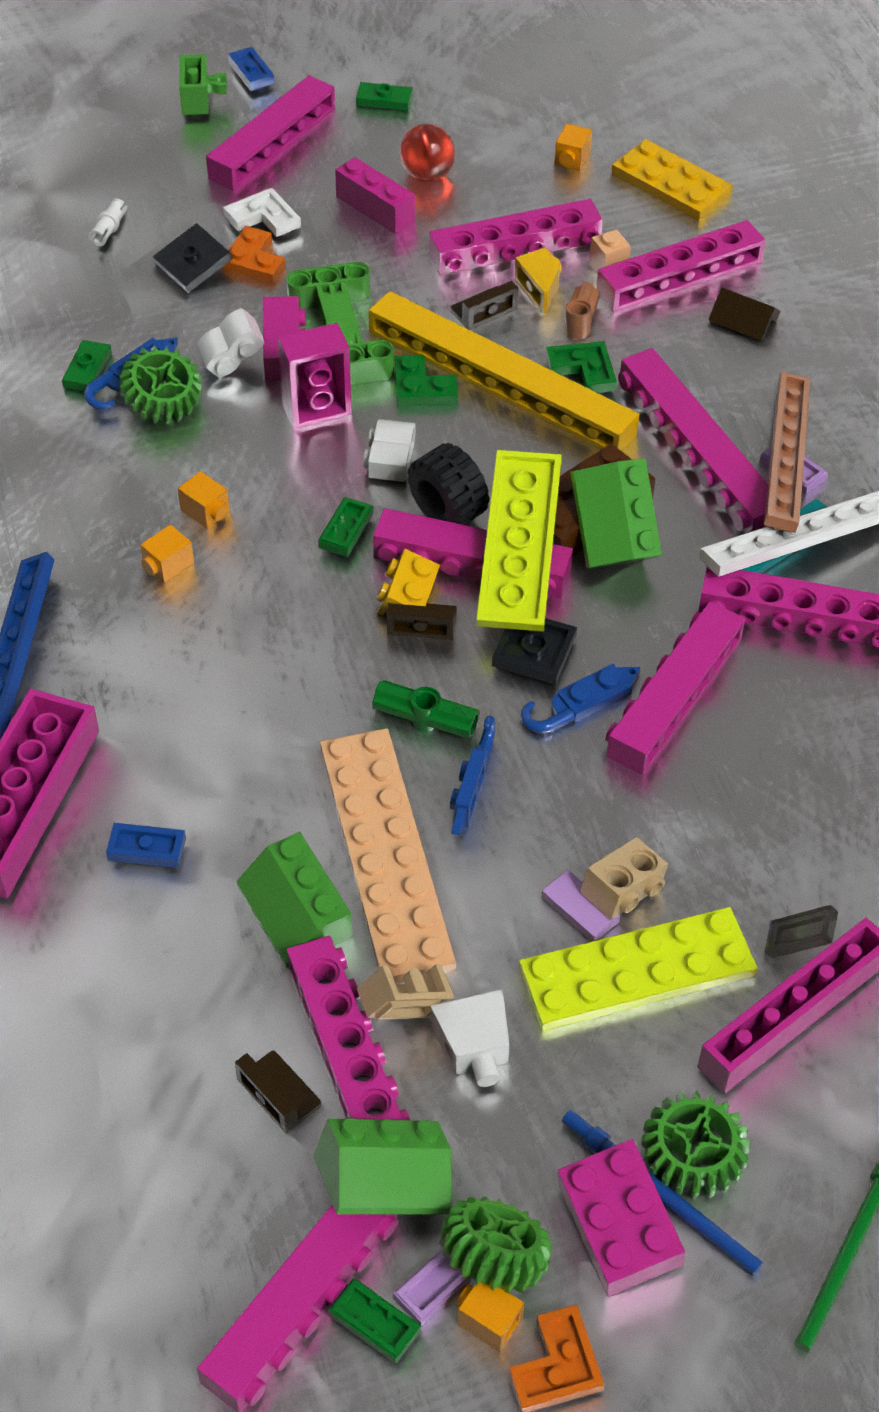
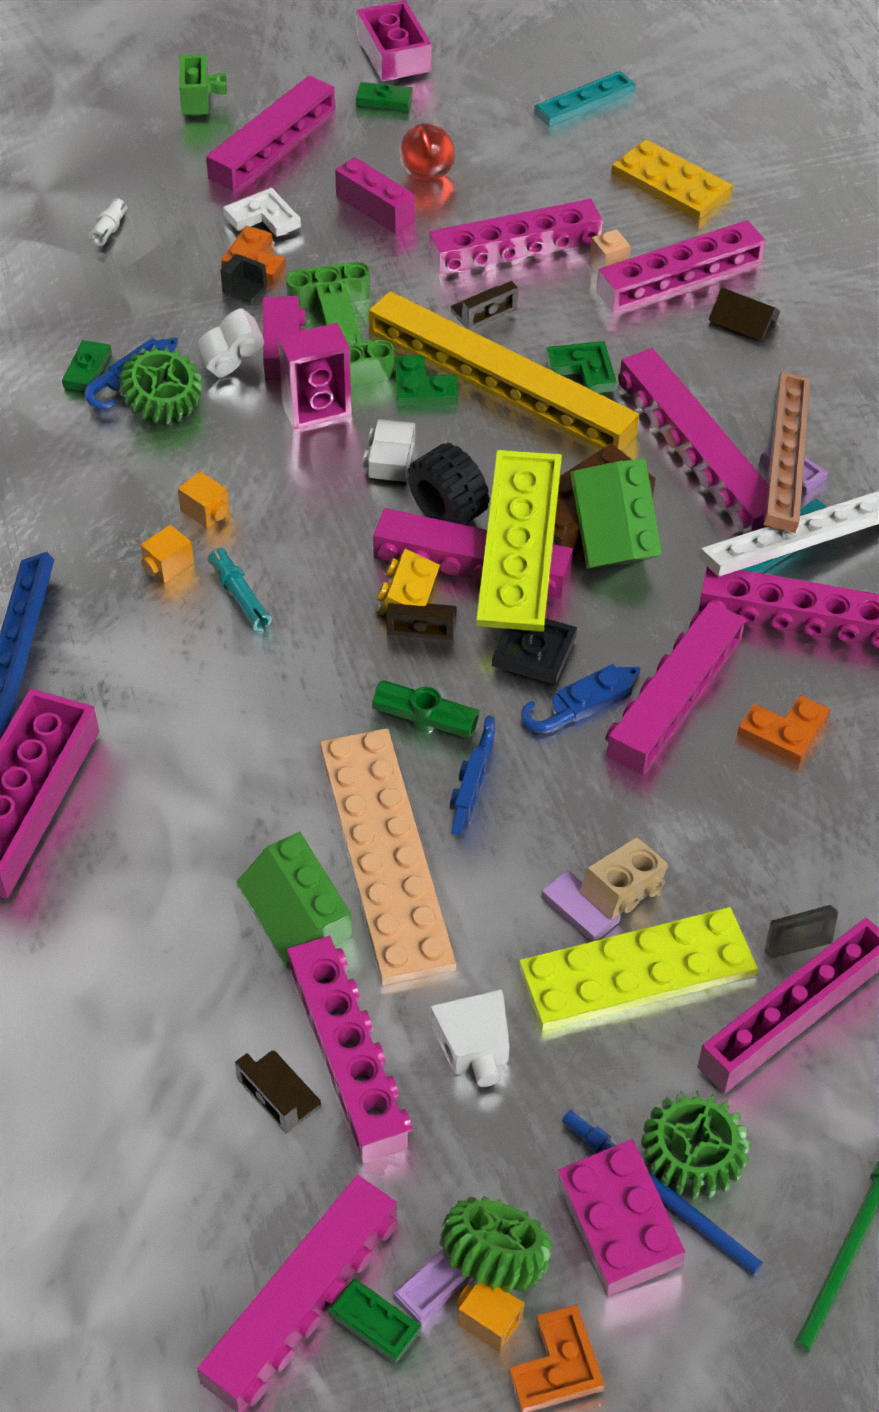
(146, 845): blue plate -> none
(192, 257): black plate -> none
(232, 579): none -> teal pin
(243, 278): none -> pearl dark grey panel
(251, 68): blue plate -> none
(345, 526): green plate -> none
(385, 1166): bright green slope -> none
(386, 1000): tan window -> none
(394, 40): none -> dark pink brick
(538, 277): yellow slope -> none
(573, 147): light orange brick -> none
(581, 311): nougat piece -> none
(584, 98): none -> teal tile
(789, 735): none -> orange plate

